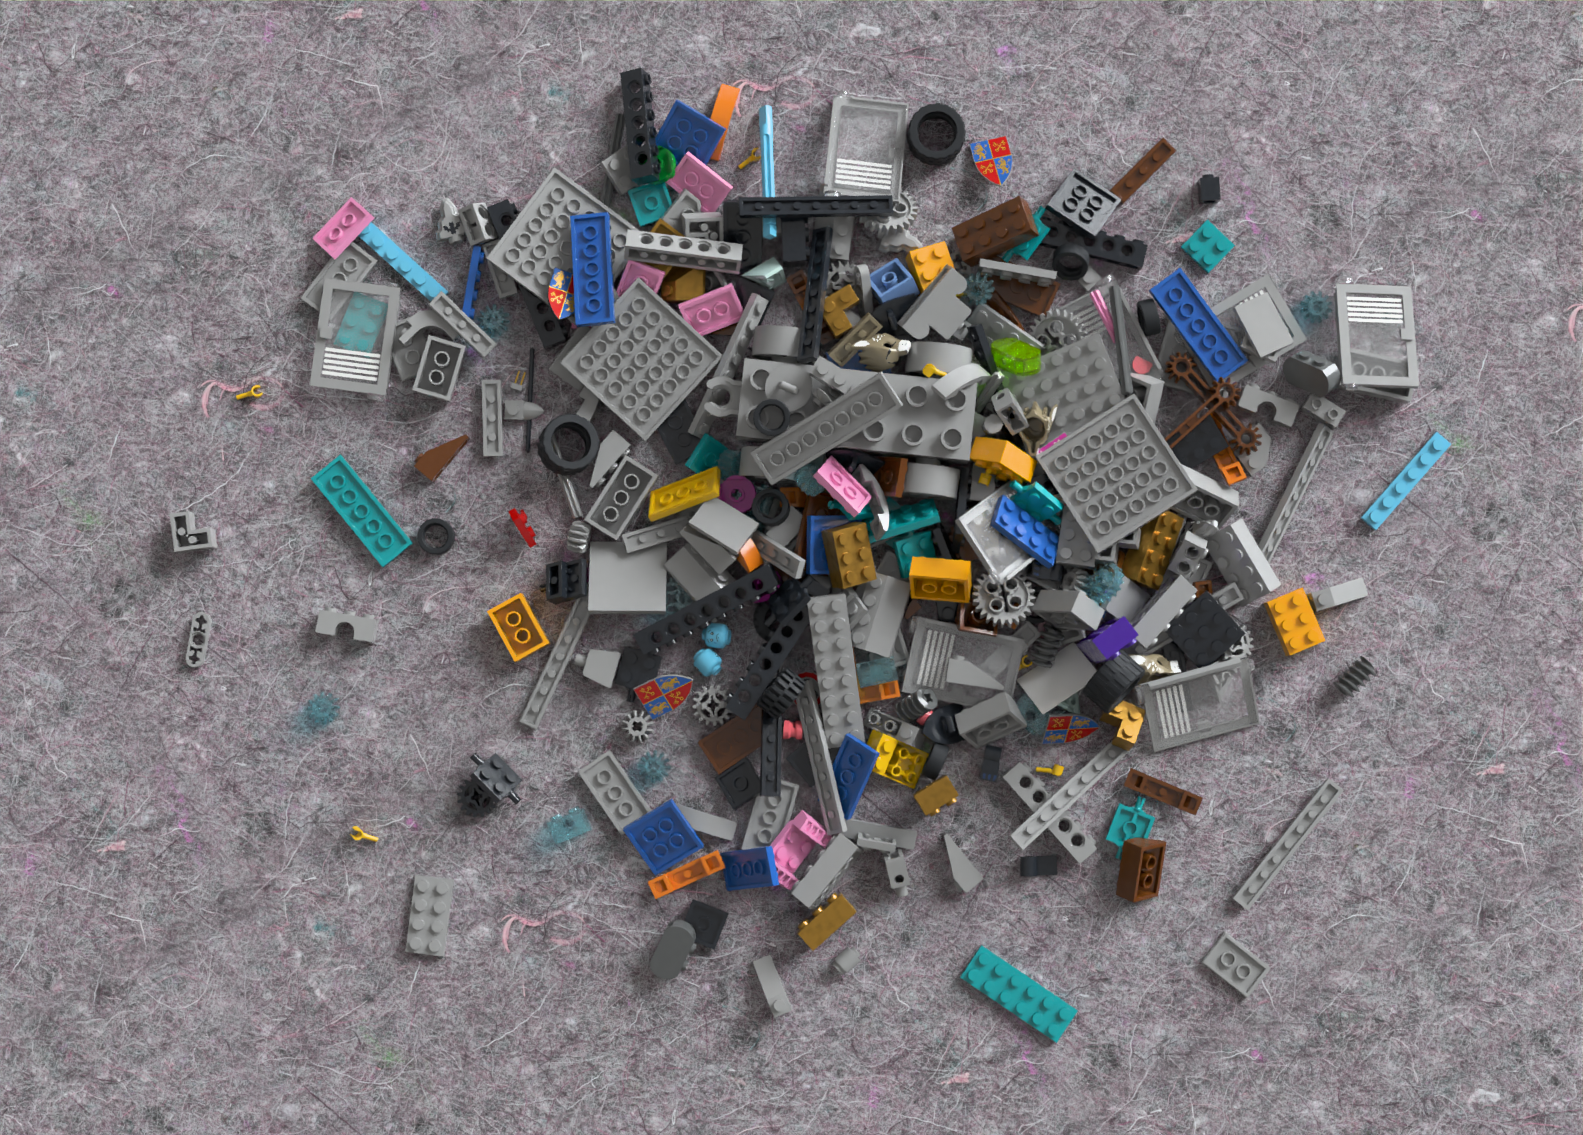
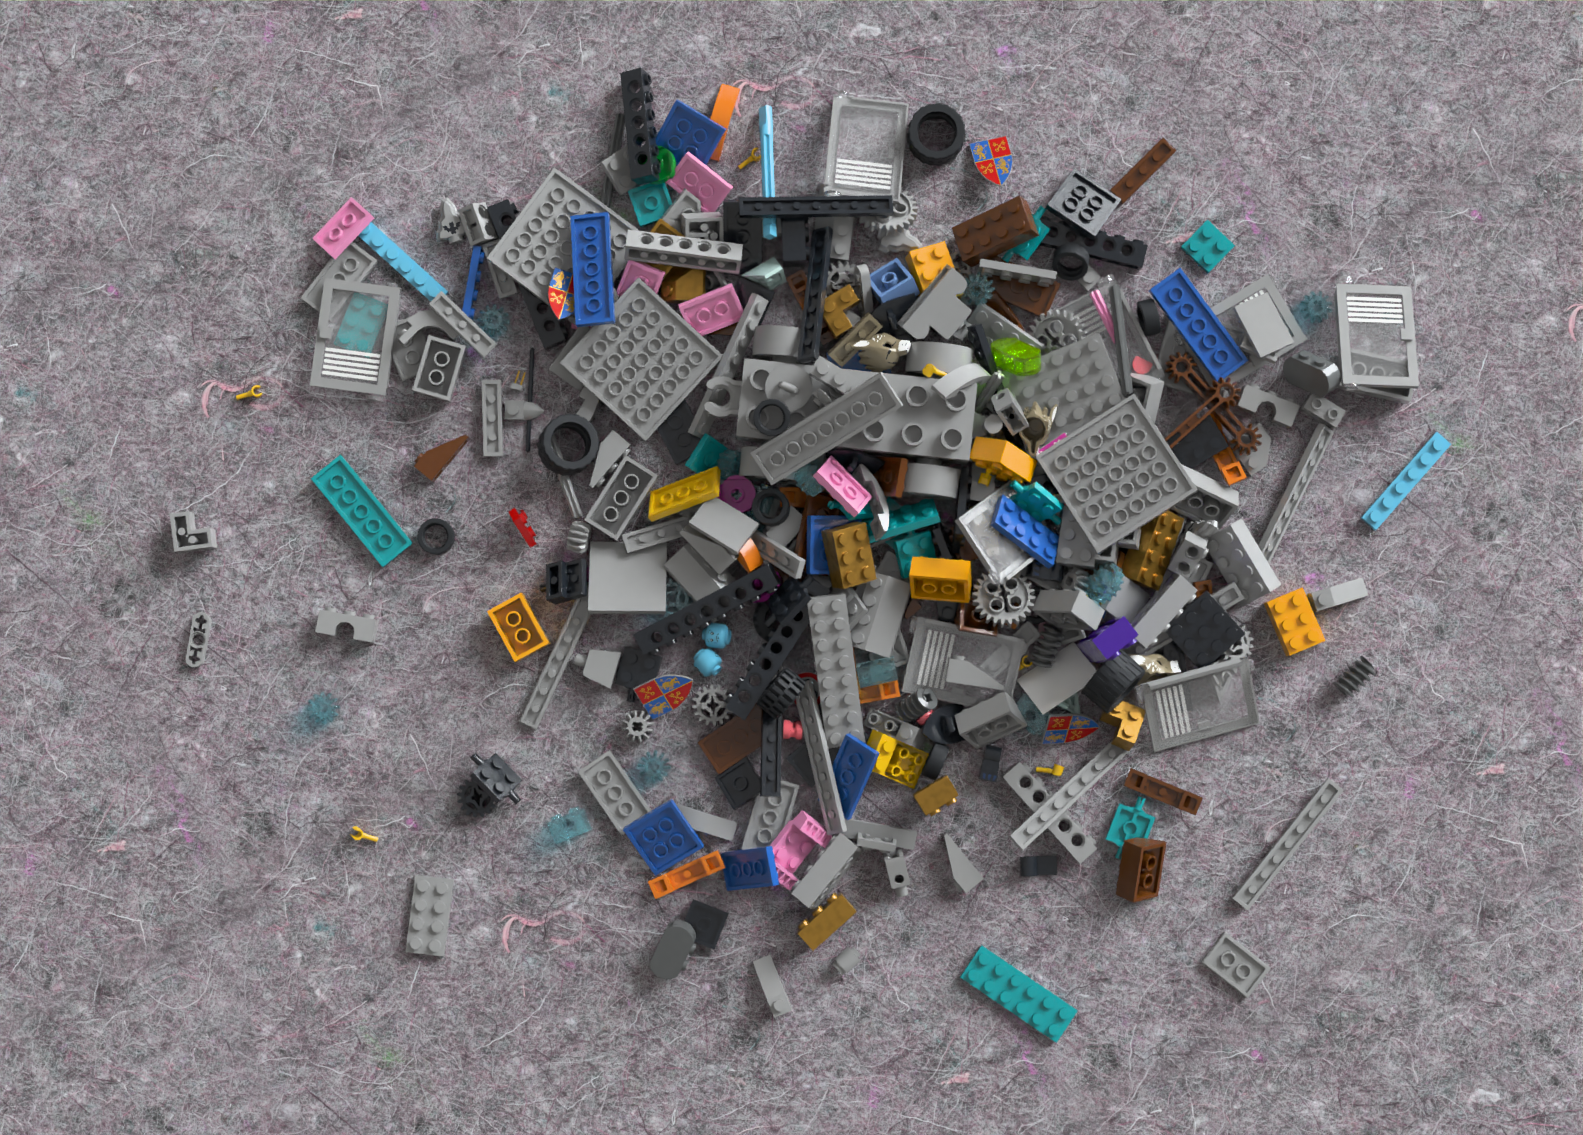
(1208, 189): black brick -> none

